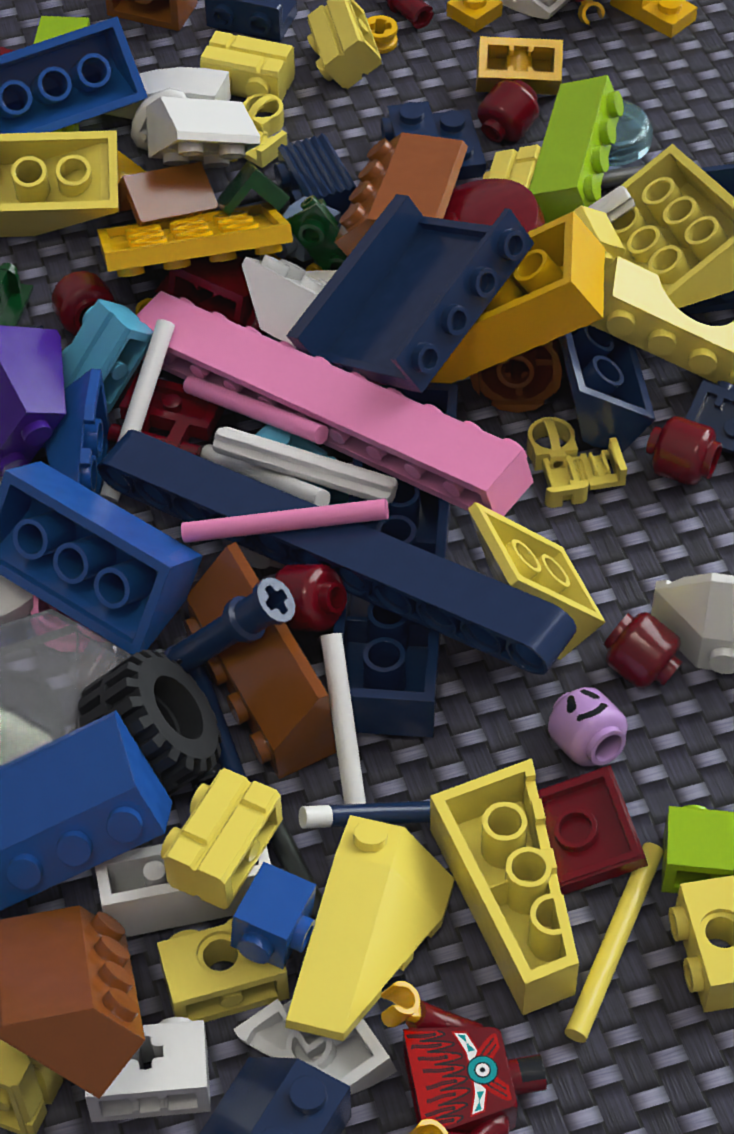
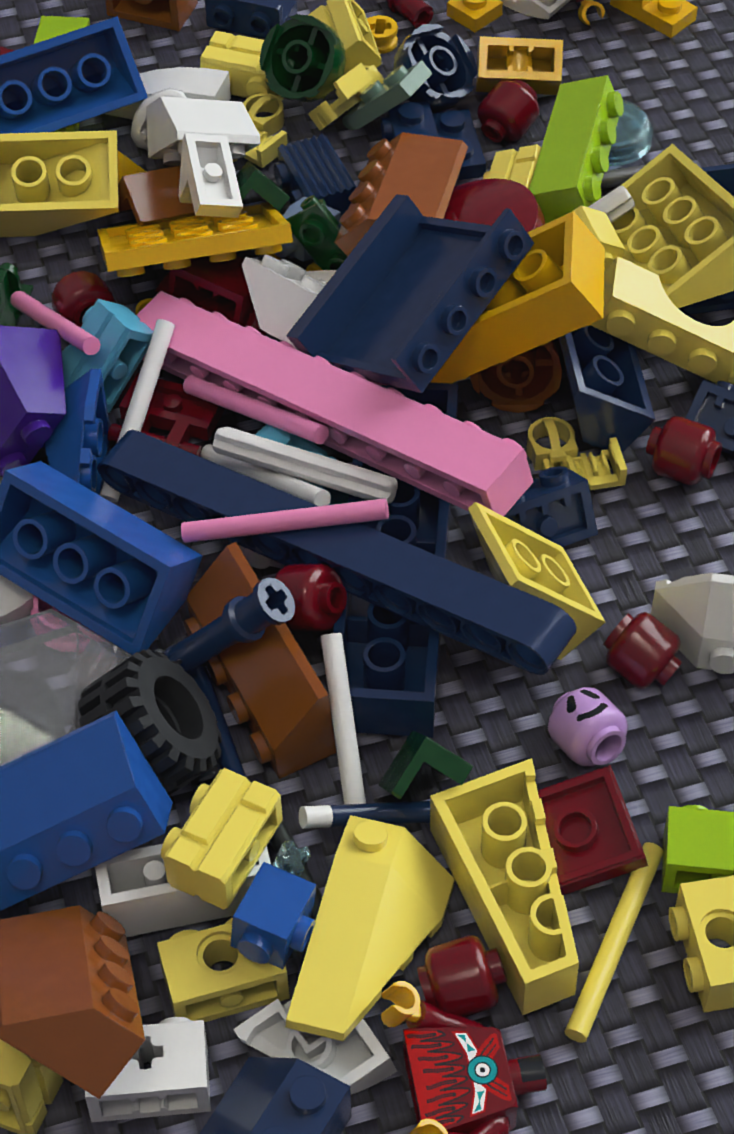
(51, 320): none -> bright pink bar
(209, 176): none -> white slope
(291, 858): none -> clear light blue axle
(302, 59): none -> dark green cylinder
(348, 90): none -> light yellow piece
(381, 98): none -> sand green hinge
(411, 756): none -> dark green panel
(446, 58): none -> dark blue cylinder
(462, 976): none -> dark red head
(557, 507): none -> dark blue bracket

